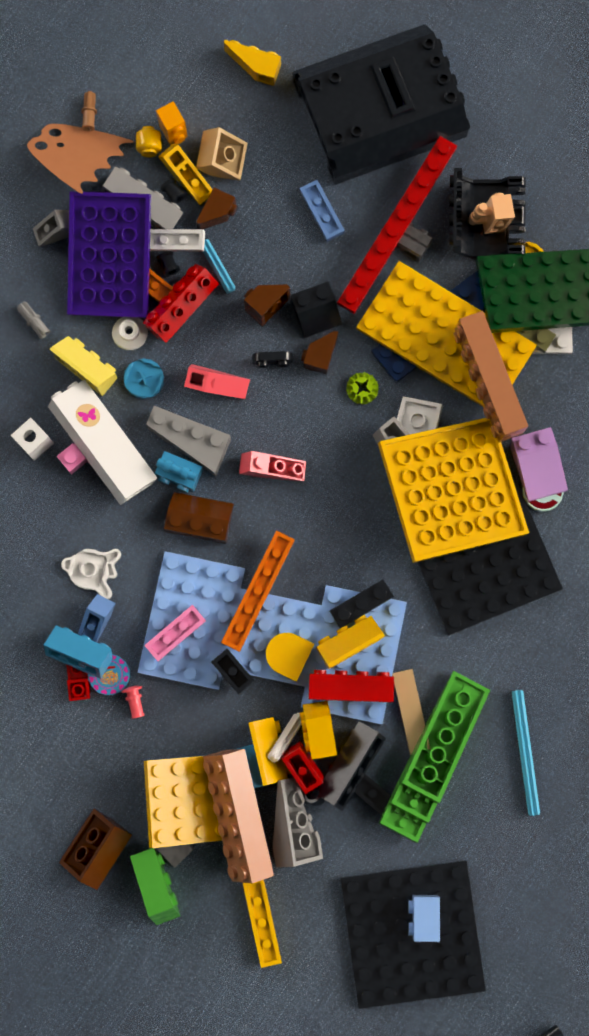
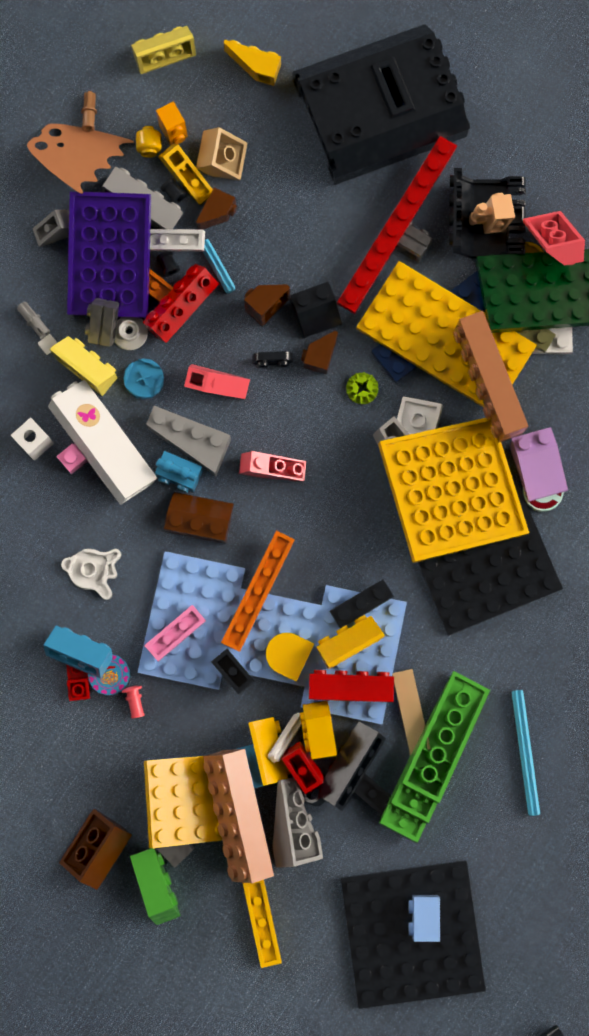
(46, 343): none -> white sticker
(96, 617): medium blue slope -> none
(102, 322): none -> flat silver brick
(164, 49): none -> light yellow slope
(322, 210): medium blue plate -> none
(557, 237): none -> coral slope

